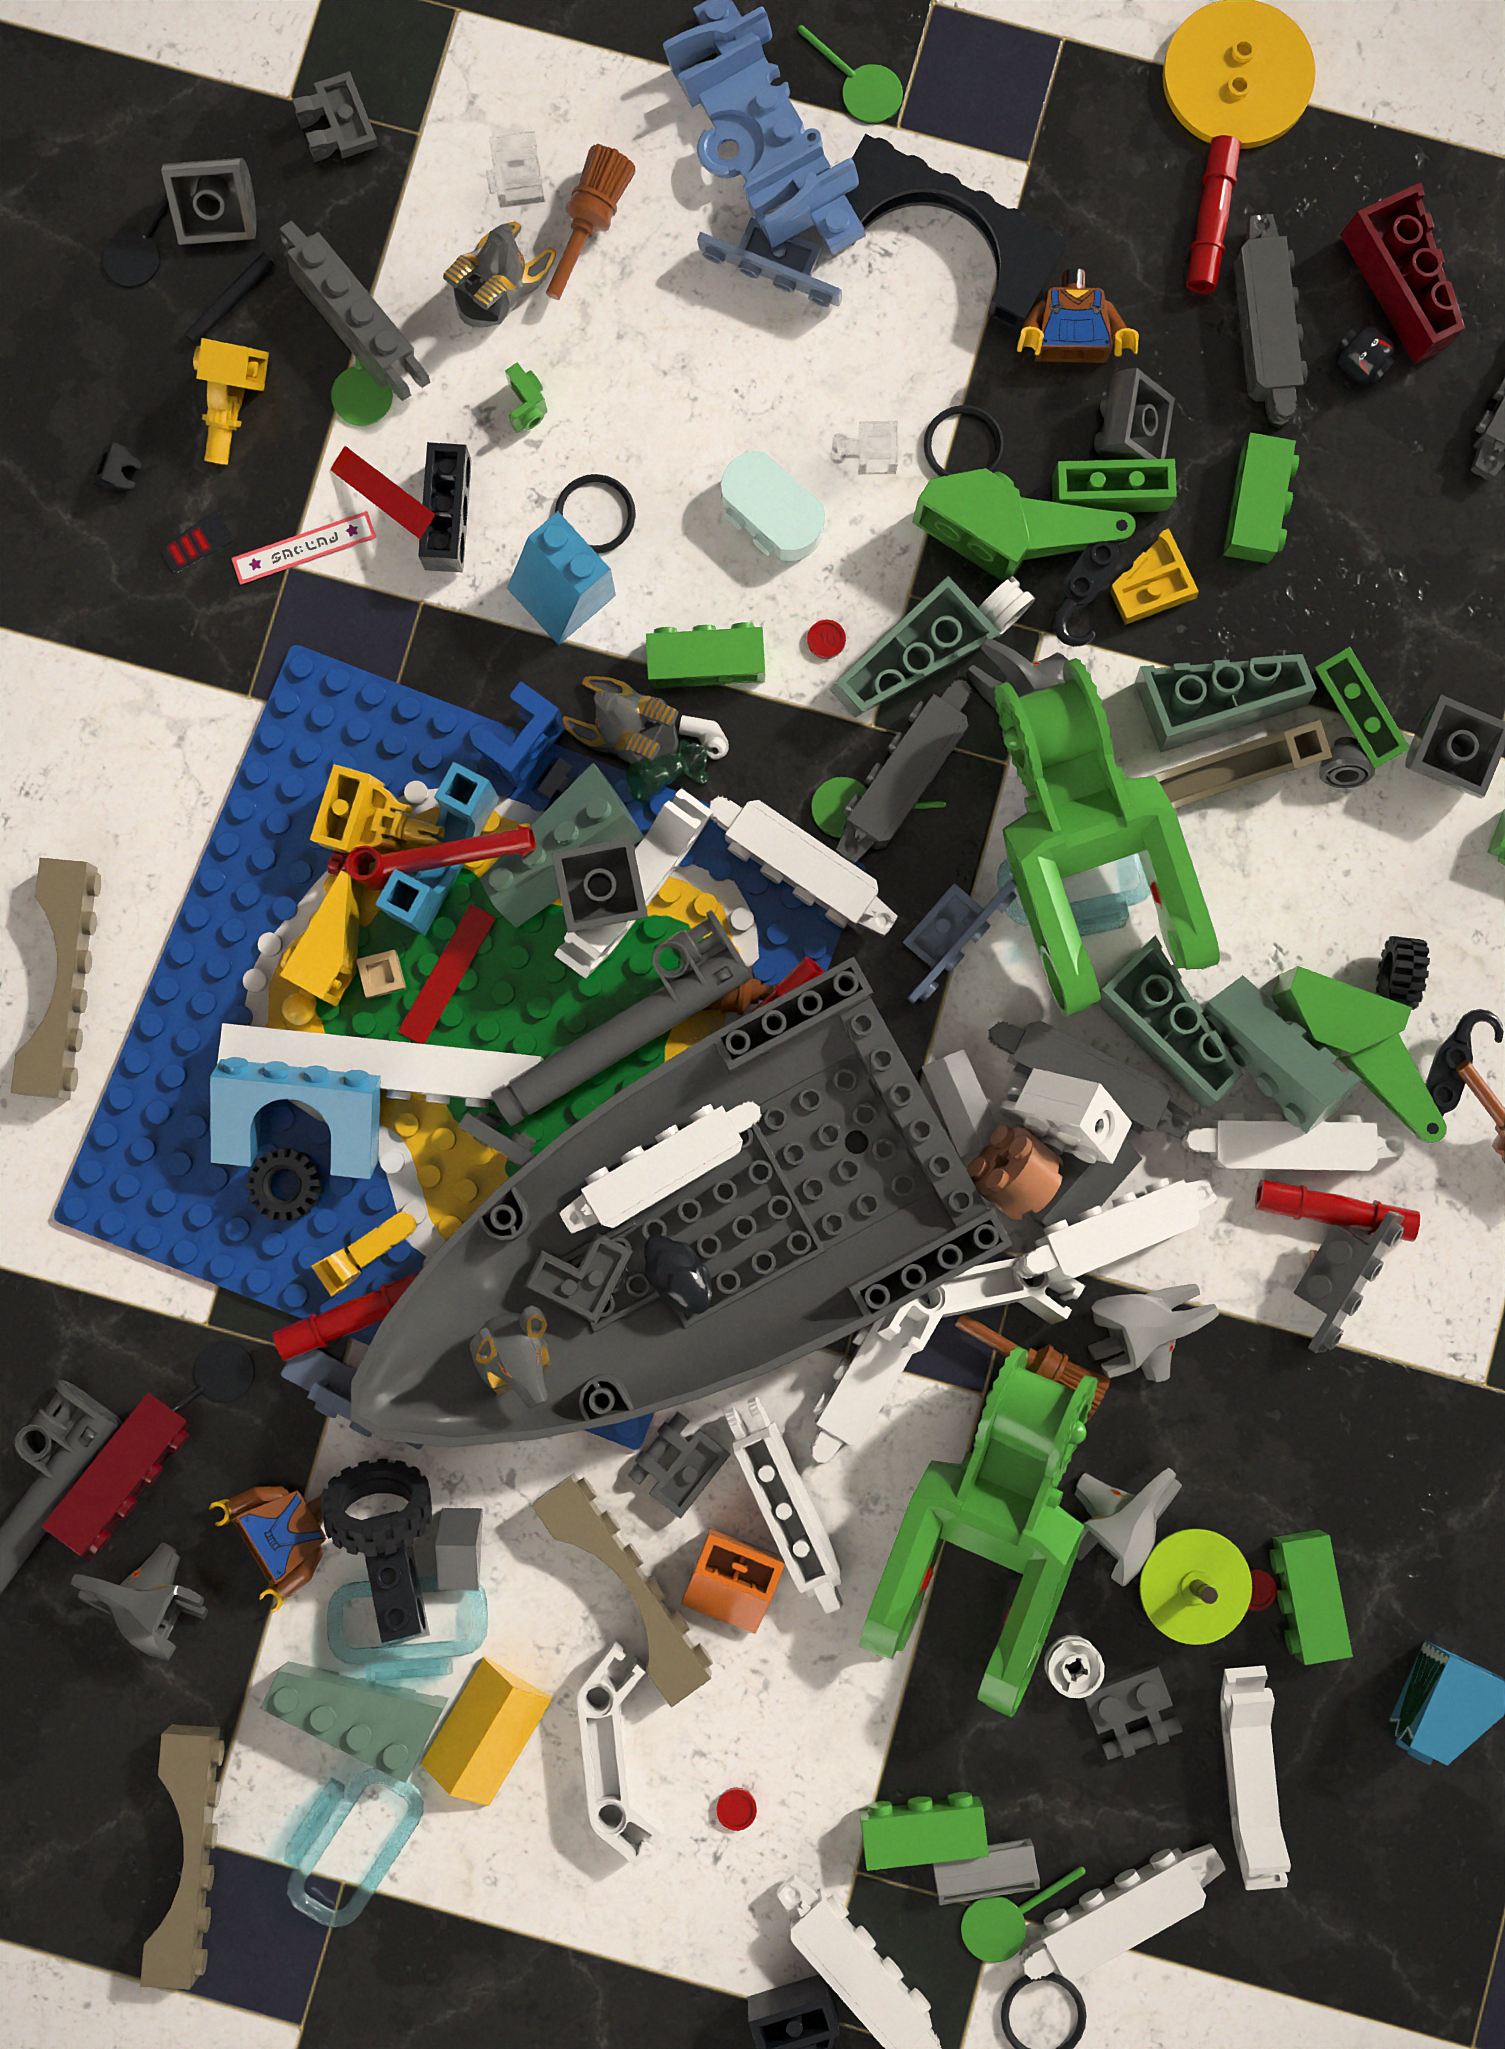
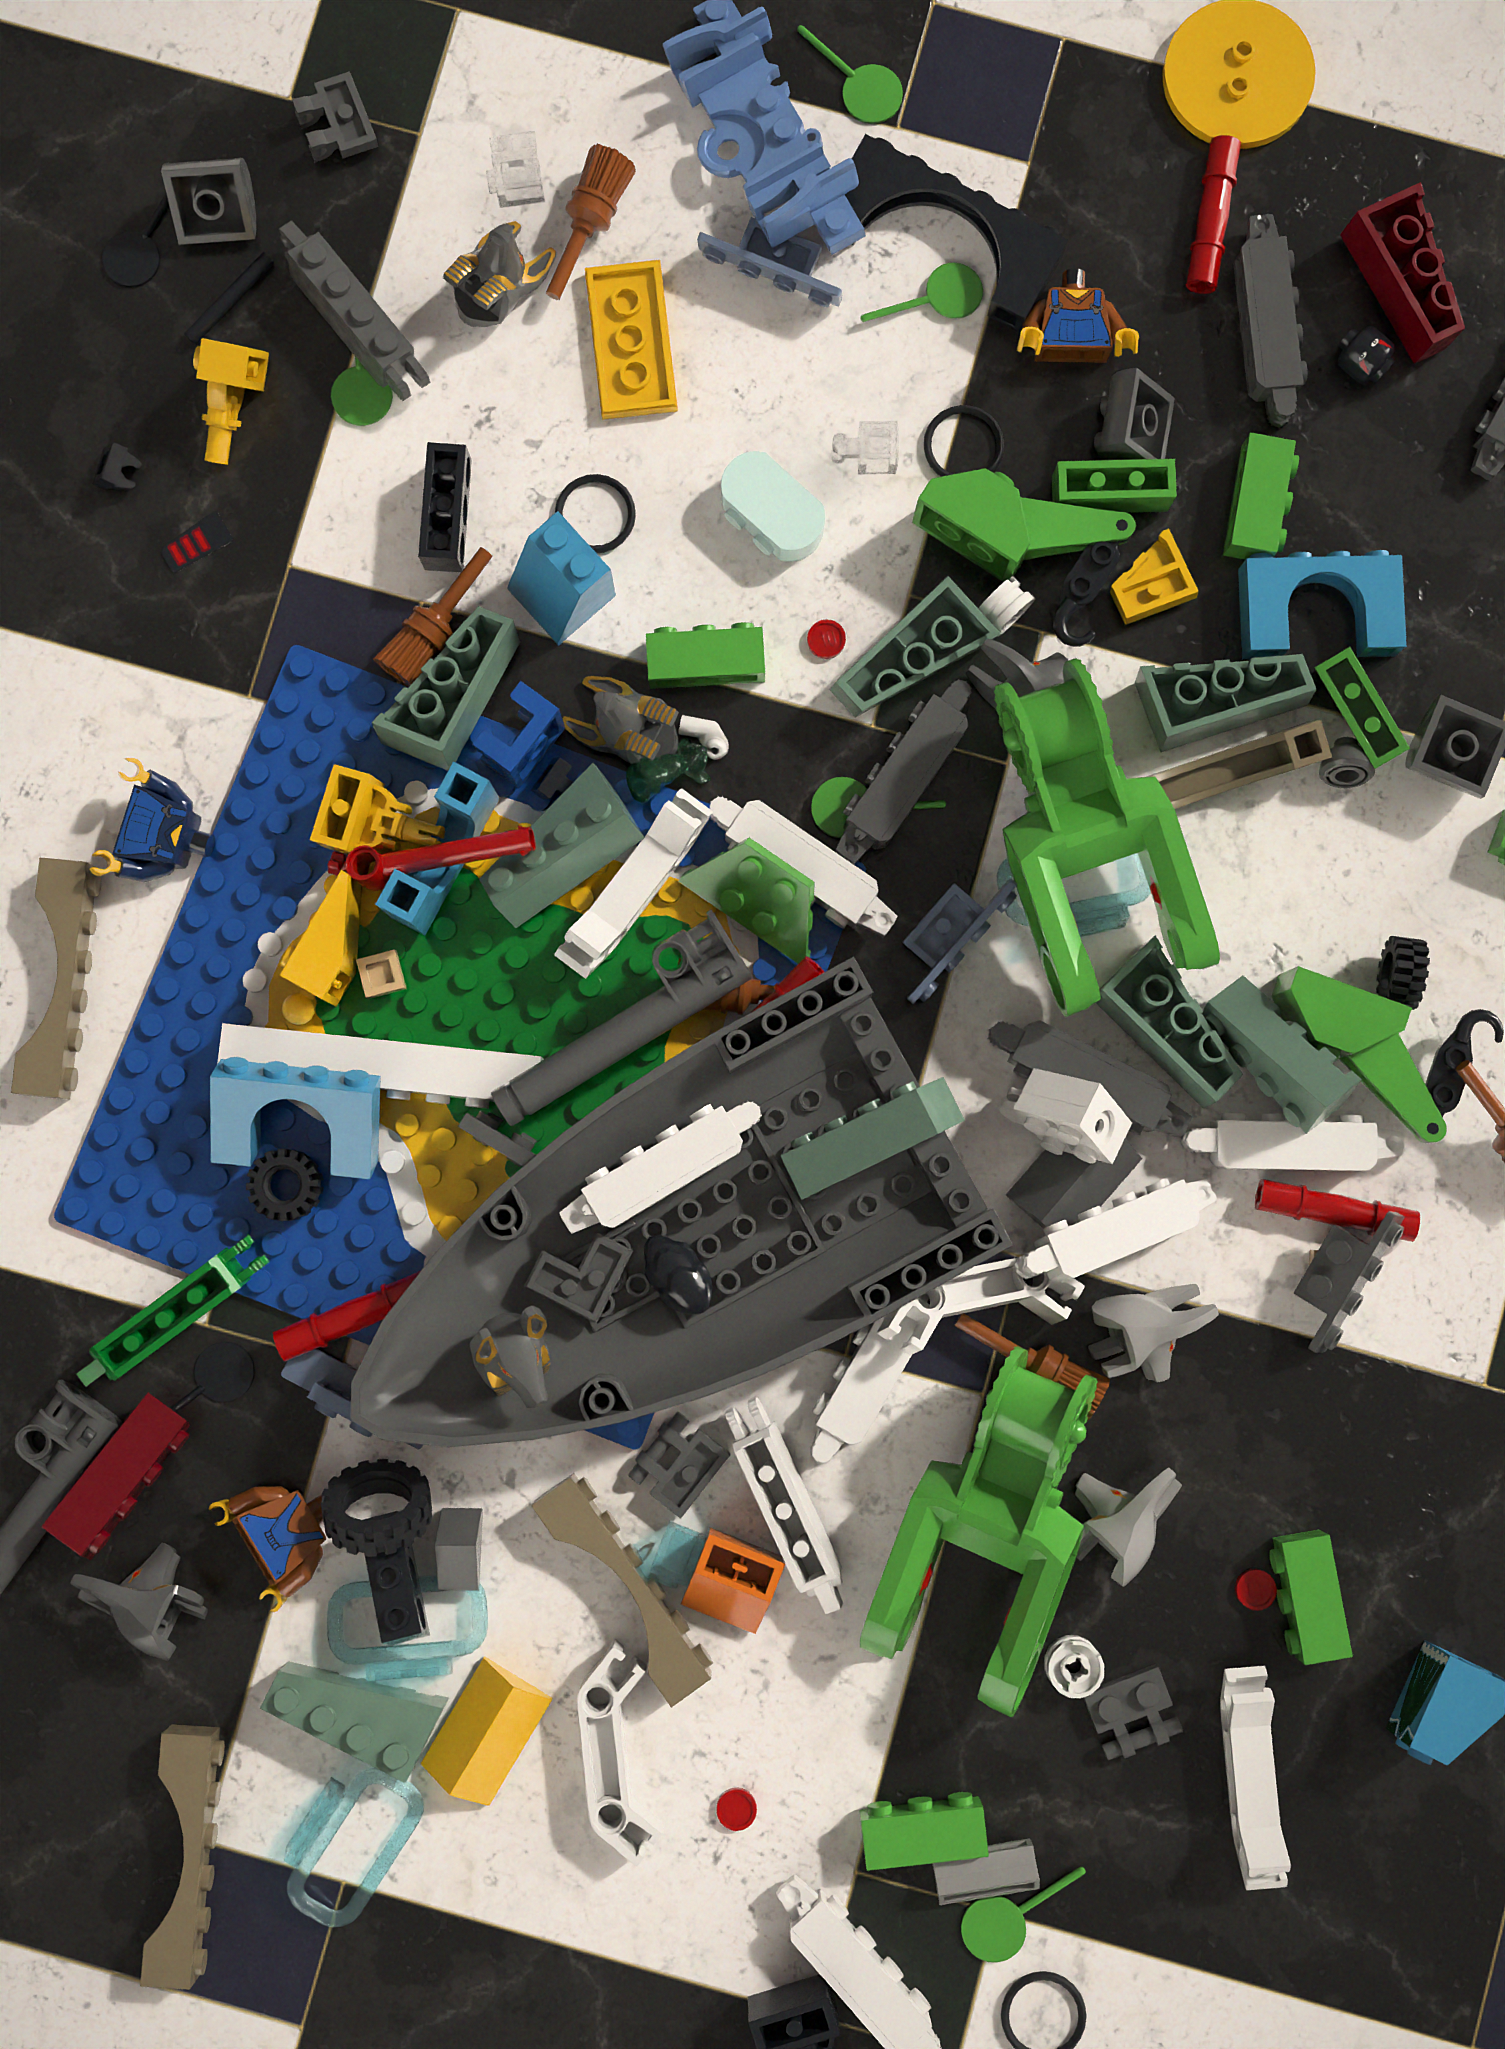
(156, 830): none -> torso
(171, 1313): none -> green hinge
(303, 547): sticker -> none
(341, 1268): yellow piece -> none
(382, 492): red sticker -> none
(427, 628): none -> dark orange piece
(447, 974): red sticker -> none
(449, 696): none -> sand green wedge
(528, 390): bright green bracket -> none
(599, 885): dark grey brick -> none
(631, 339): none -> yellow tile
(677, 1555): none -> clear light blue brick
(758, 894): none -> bright green wing
(872, 1136): none -> sand green wedge
(951, 290): none -> bright green piece
(961, 1102): light grey piece -> none
(1016, 1172): nougat brick -> none
(1122, 1914): white hinge -> none
(1195, 1586): lime piece -> none
(1369, 583): none -> dark azure arch

